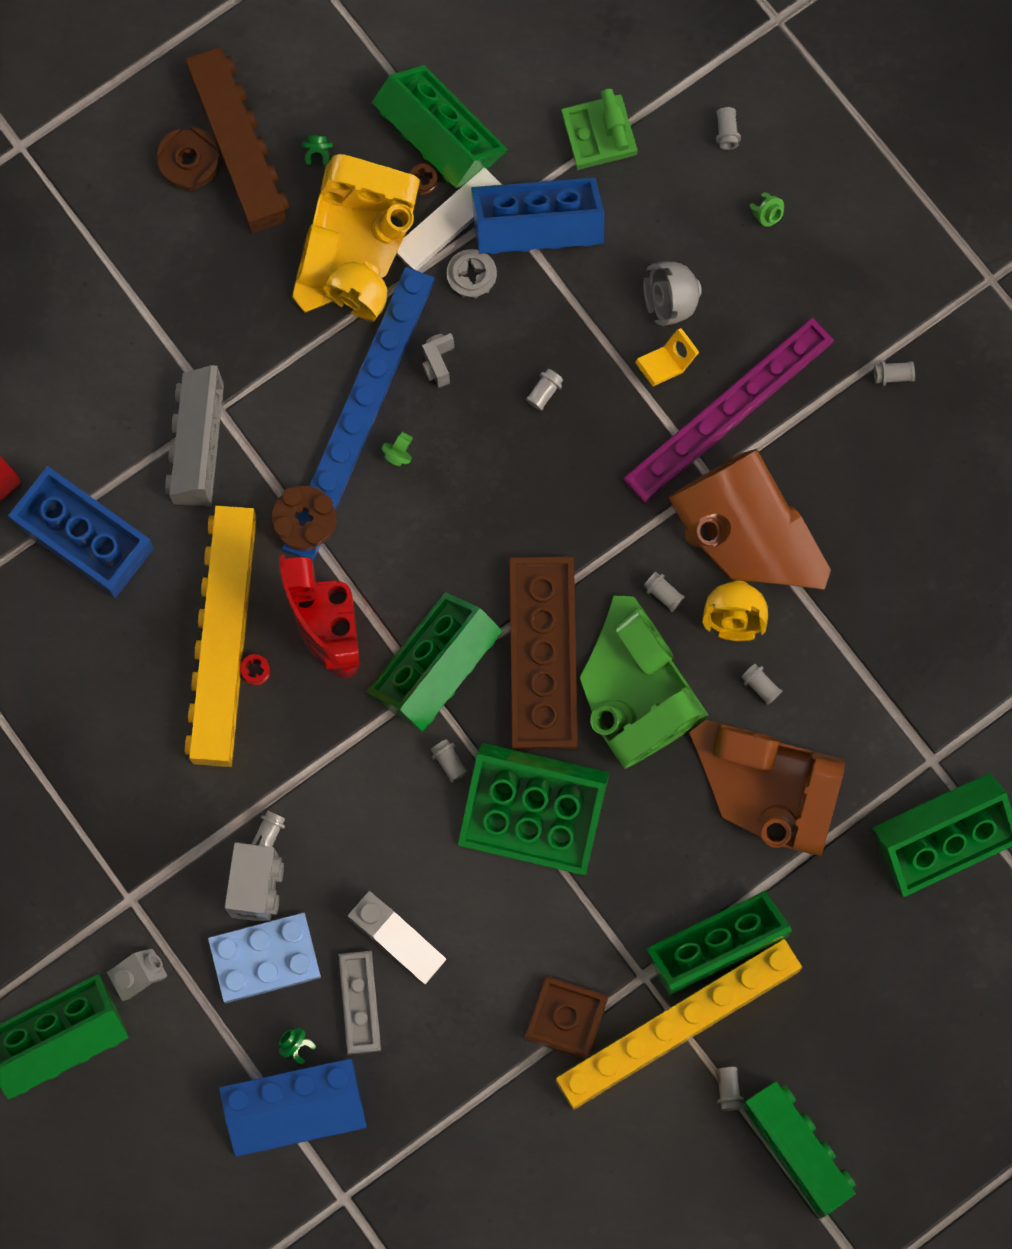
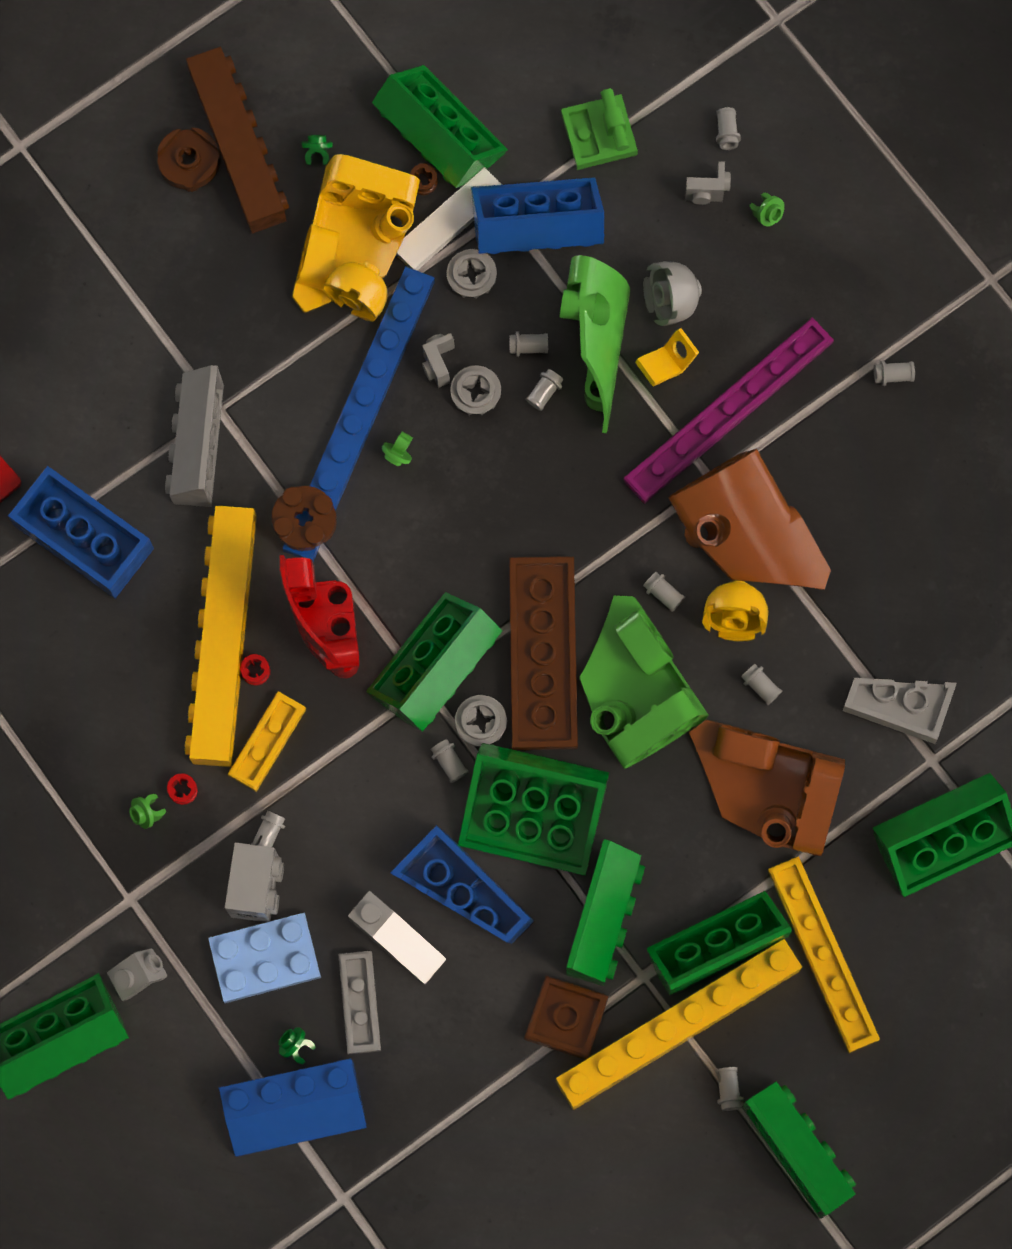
(142, 813): none -> bright green plate
(178, 778): none -> red bush
(267, 741): none -> yellow tile
(458, 882): none -> blue wedge
(467, 379): none -> light grey gear
(467, 714): none -> light grey gear
(528, 343): none -> light grey pin
(600, 302): none -> bright green panel
(604, 913): none -> green slope
(705, 190): none -> light grey bracket
(823, 954): none -> yellow tile
(905, 707): none -> light grey wing

